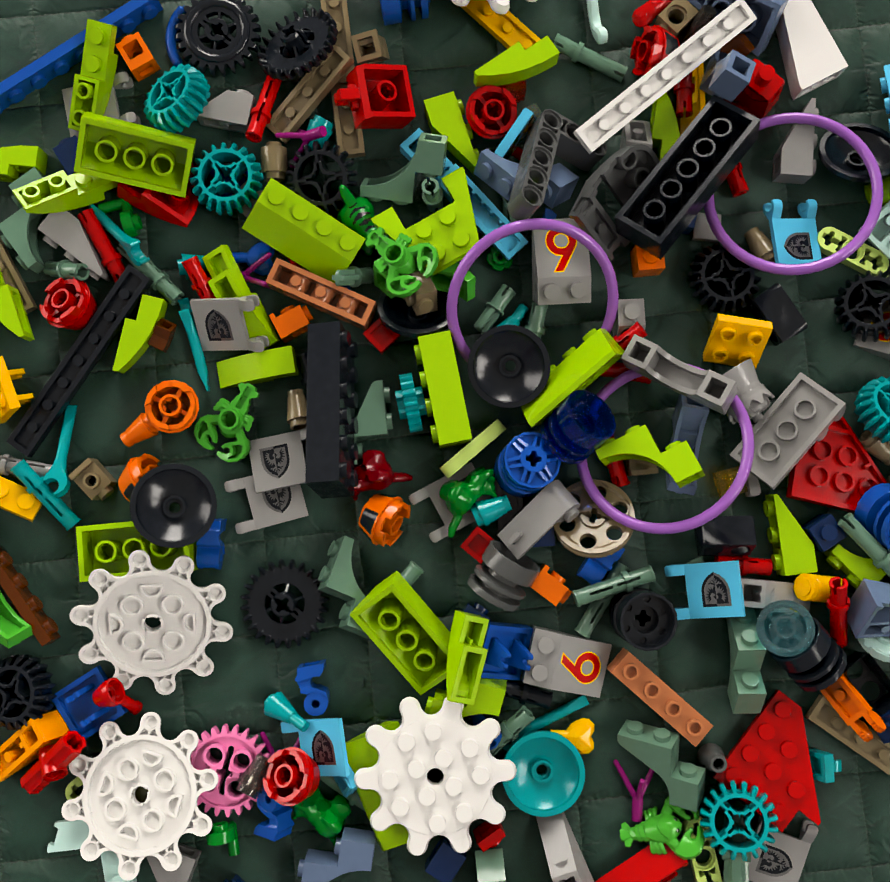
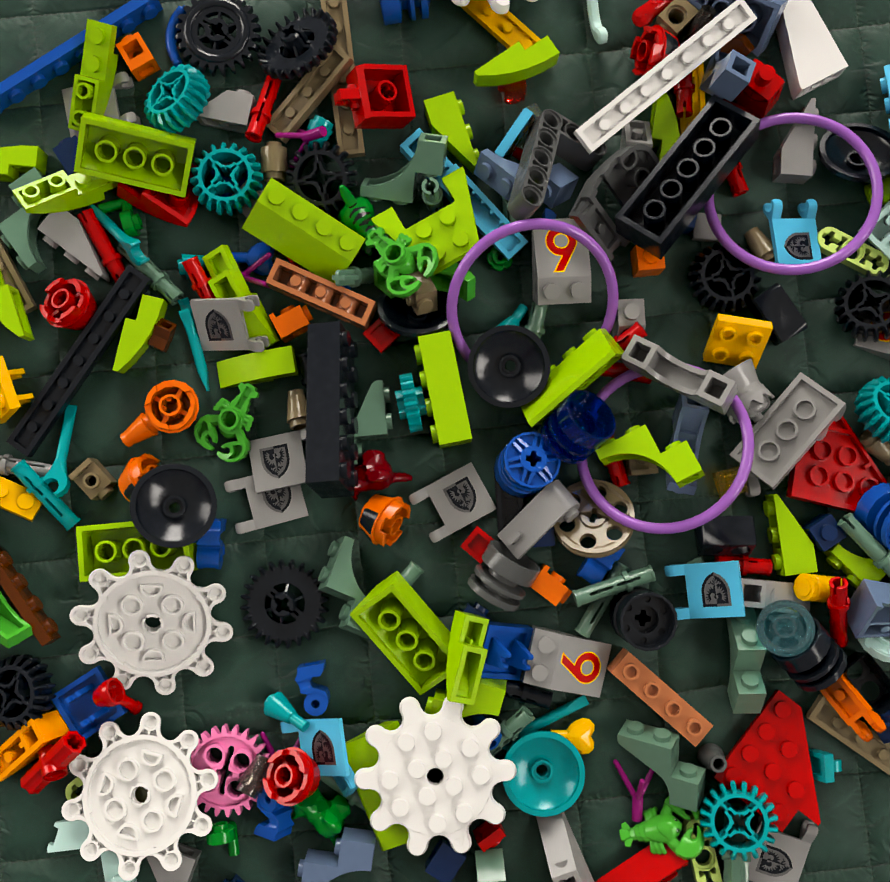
(66, 270): sand green axle -> none
(370, 47): dark tan brick -> none
(462, 495): green animal -> none
(473, 448): yellowish green beam -> none
(490, 510): teal cone -> none
(491, 111): red cone -> none
(494, 309): sand green axle -> none
(590, 58): sand green pin -> none

